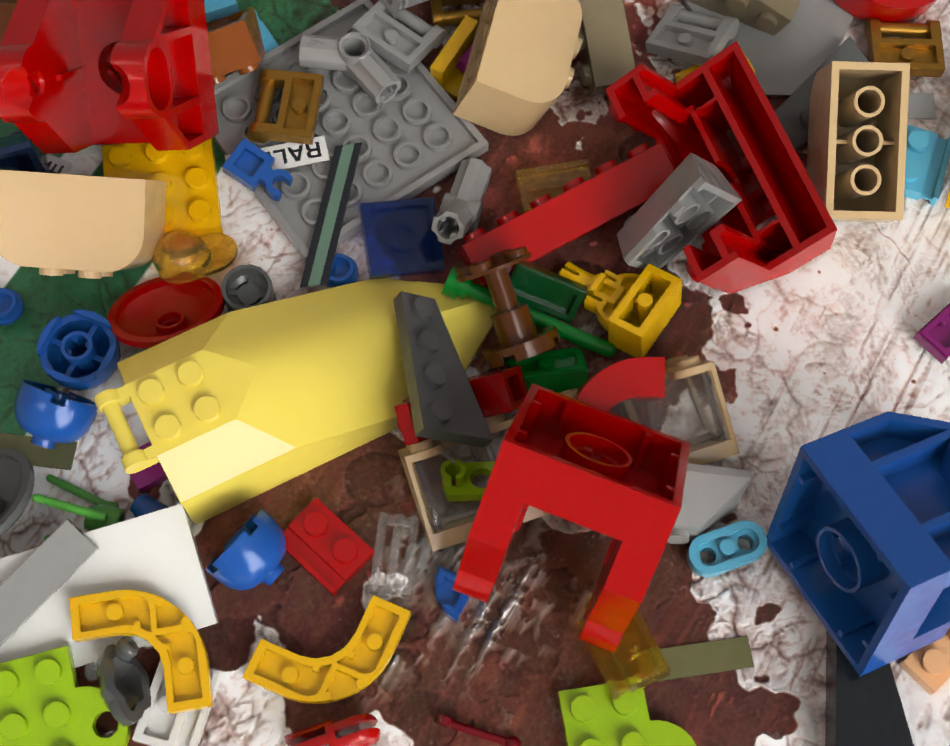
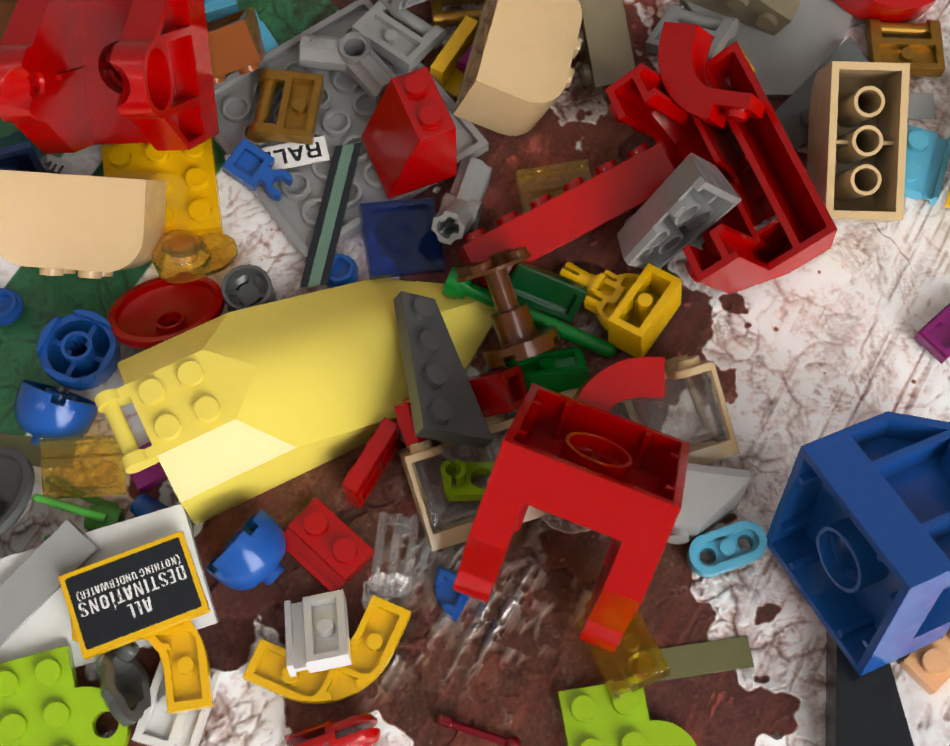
(82, 467): none -> clear yellow plate
(133, 595): none -> black tile
(317, 633): none -> white plate
(371, 463): none -> red plate
(411, 135): none -> red slope
(682, 68): none -> red arch

